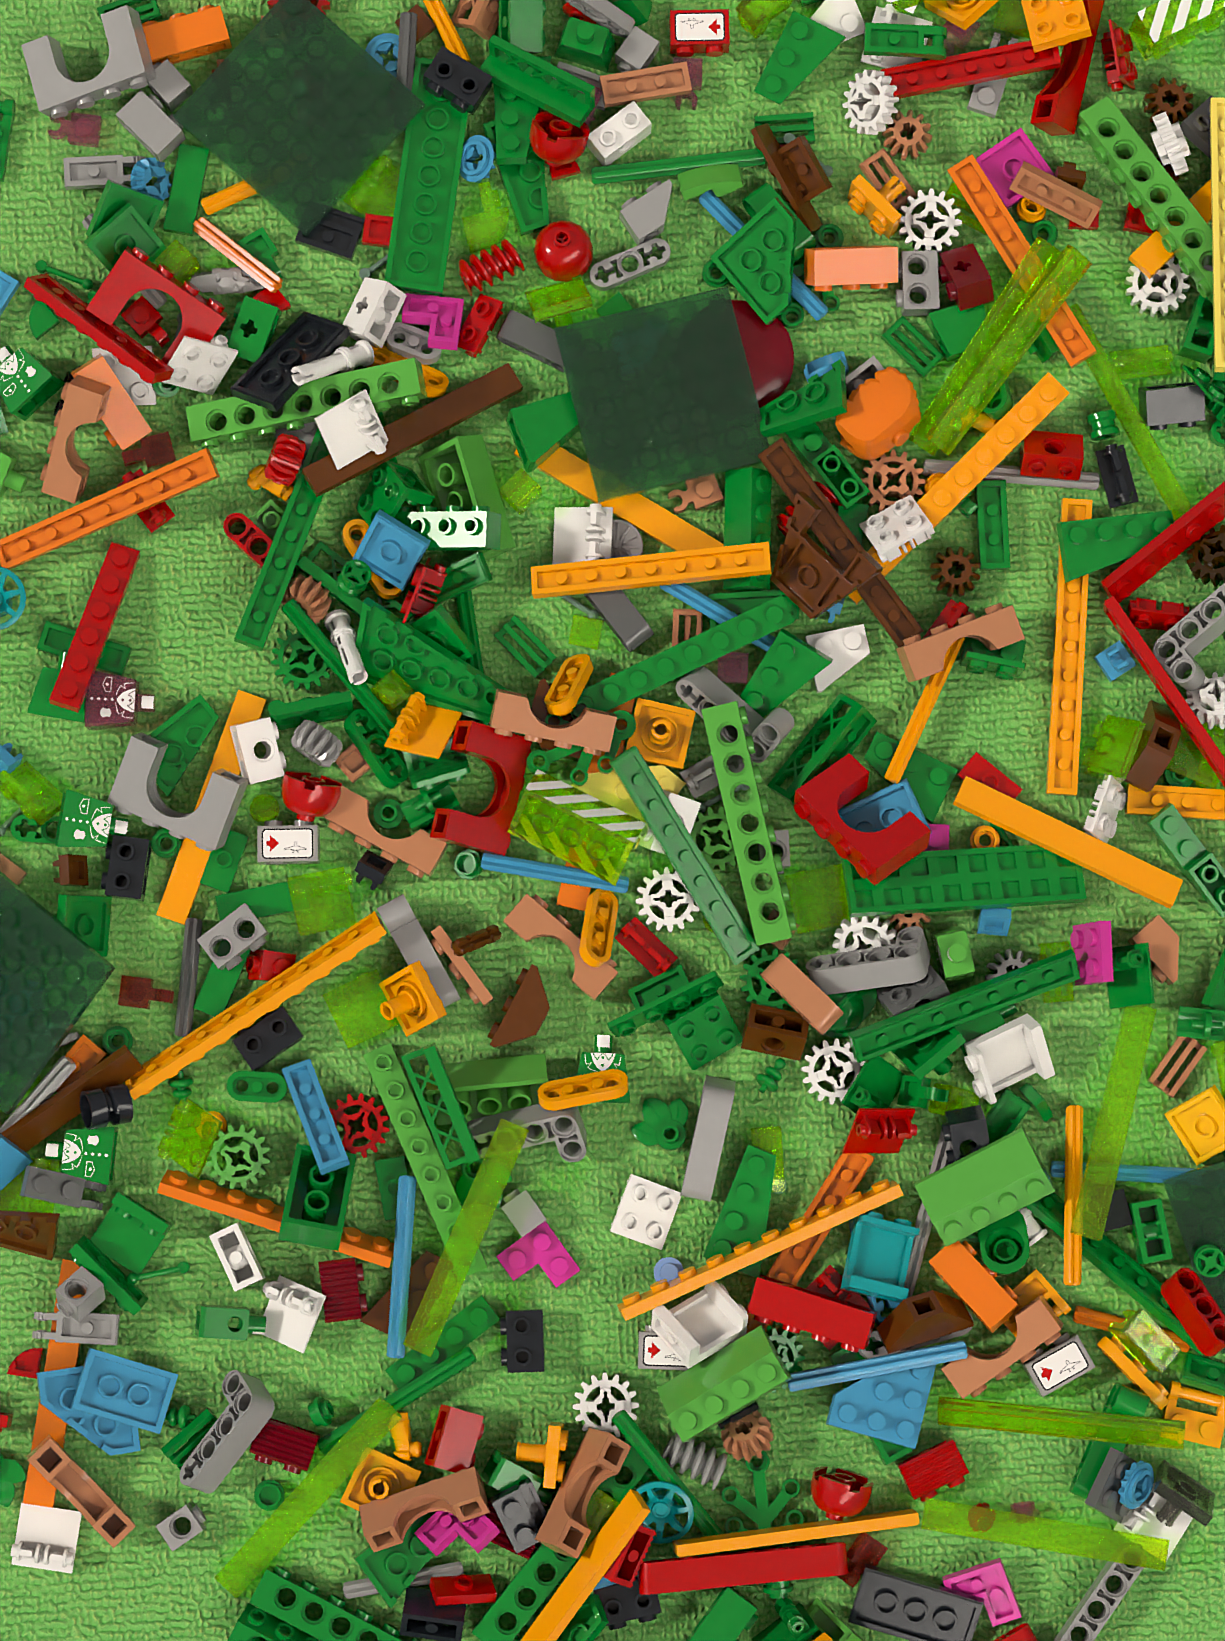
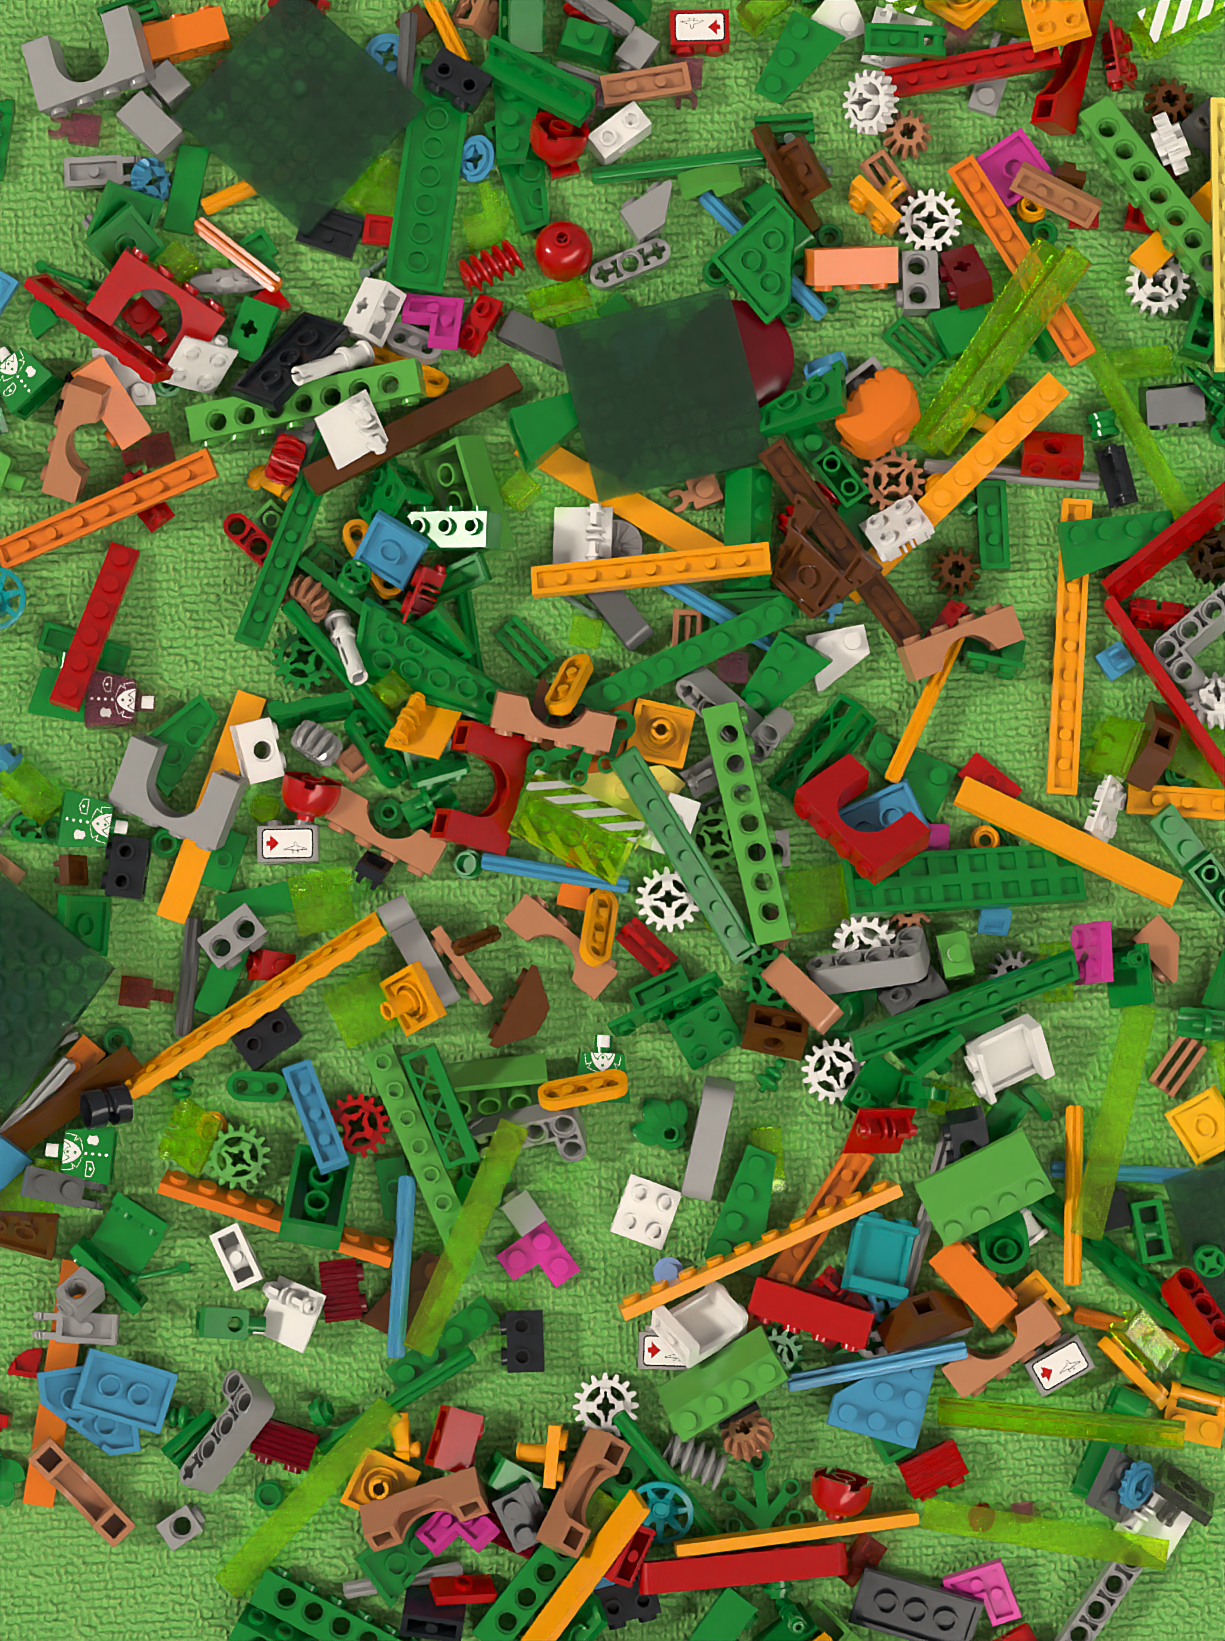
(46, 1538): white hinge -> none

